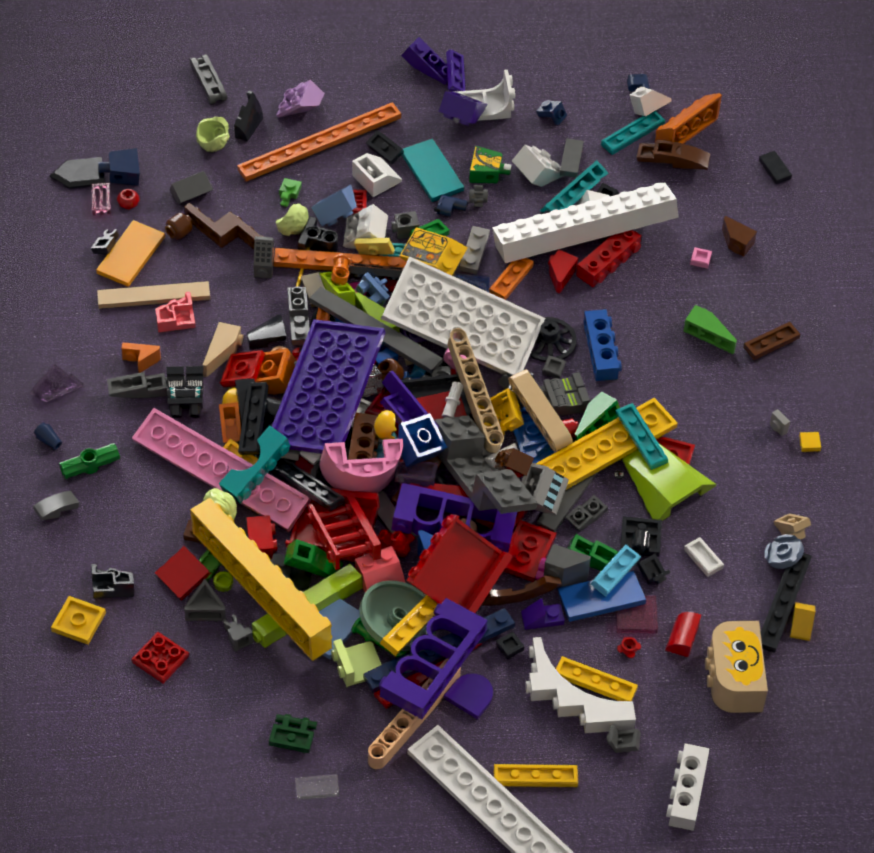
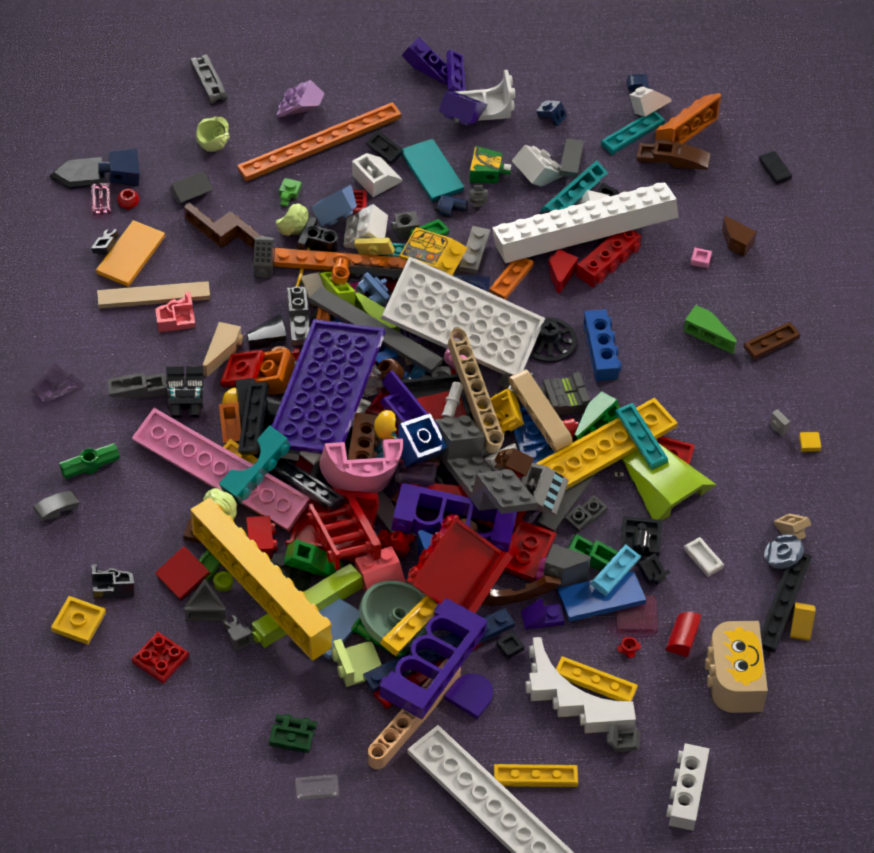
(47, 435): dark blue cone -> none
(145, 354): orange slope -> none
(179, 226): reddish brown head -> none
(248, 118): black slope -> none
(554, 367): dark grey tile -> none

